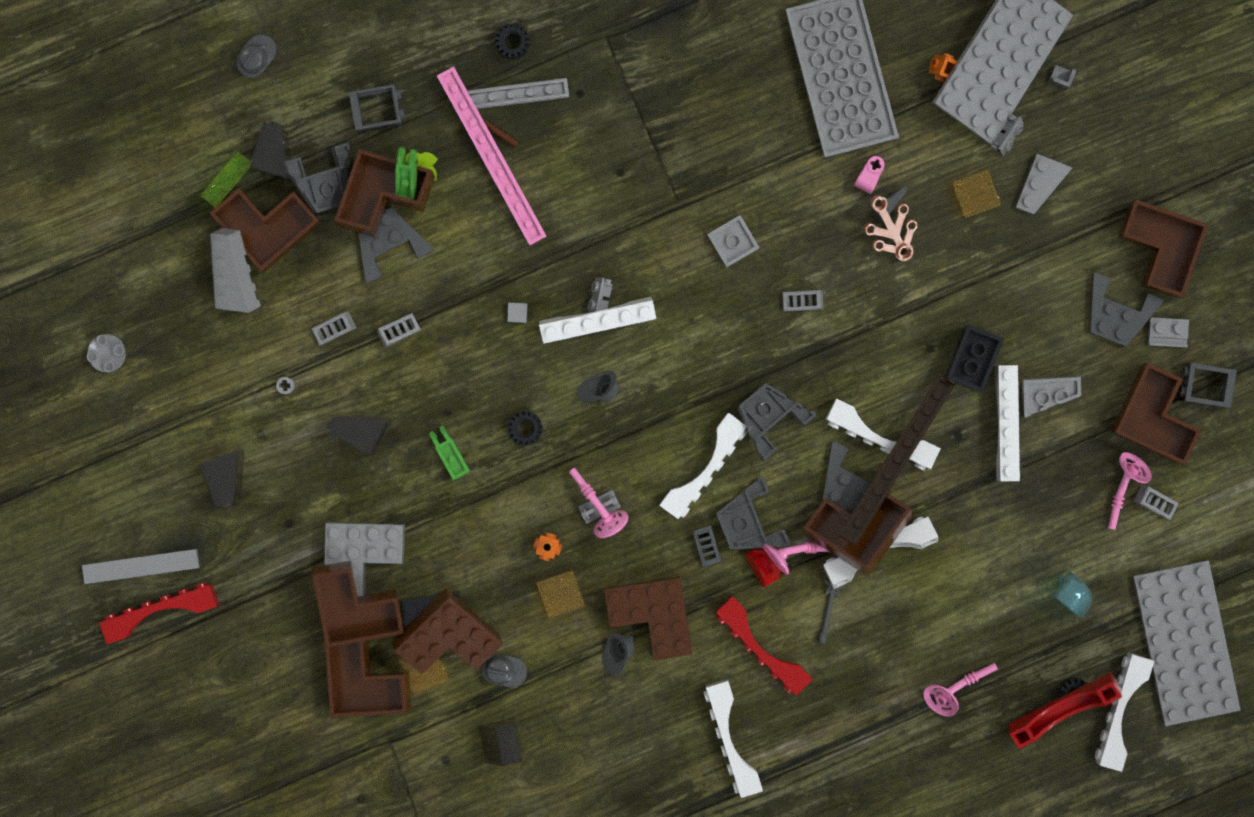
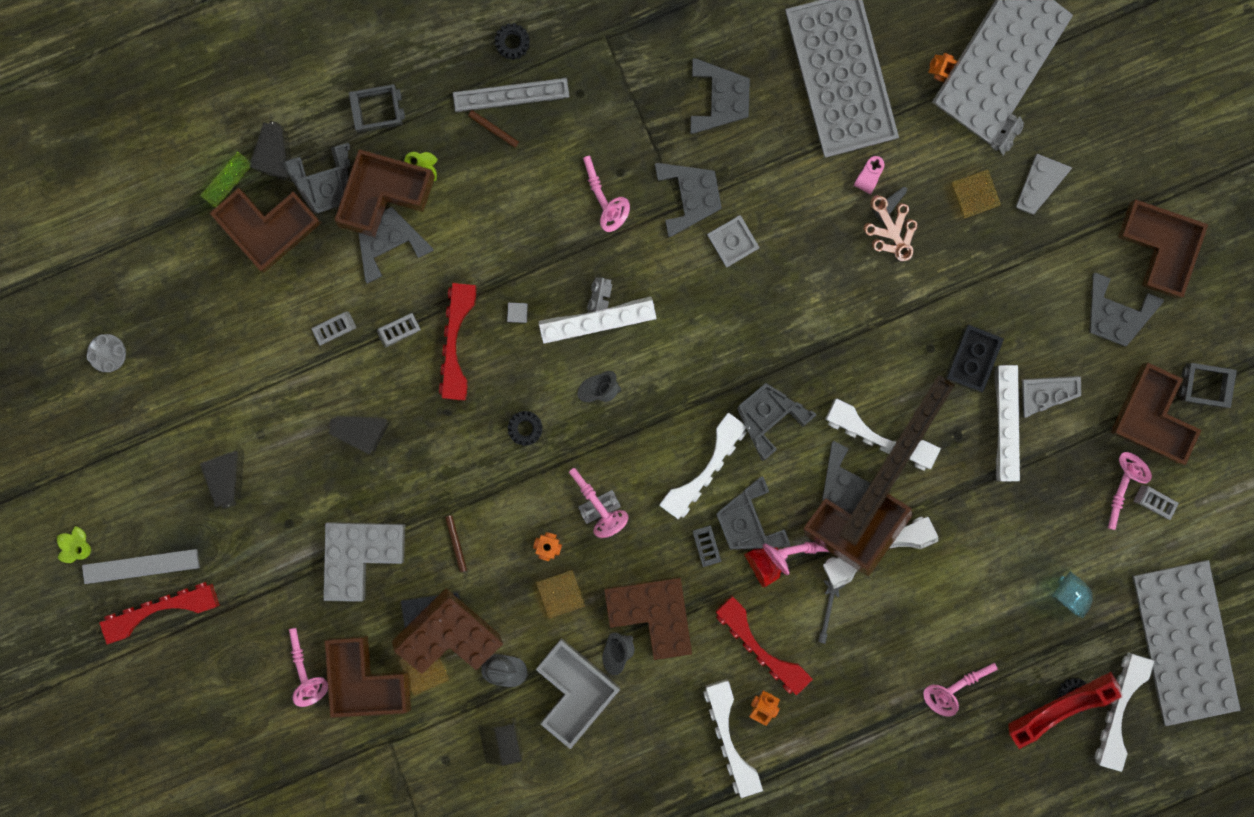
(70, 546): none -> lime plate
(231, 273): light grey wedge -> none
(256, 55): dark grey piece -> none
(289, 381): light grey bush -> none
(306, 685): none -> bright pink dish
(352, 617): reddish brown piece -> none
(406, 174): bright green hinge -> none
(450, 455): bright green hinge -> none
(455, 543): none -> reddish brown bar
(462, 301): none -> red arch
(491, 155): bright pink plate -> none
(584, 690): none -> light grey piece
(610, 211): none -> bright pink dish
(697, 191): none -> dark grey wing
(728, 99): none -> dark grey wing
(764, 708): none -> orange brick
(819, 299): light grey slope -> none
(1061, 77): flat silver panel -> none
(1168, 332): light grey plate -> none

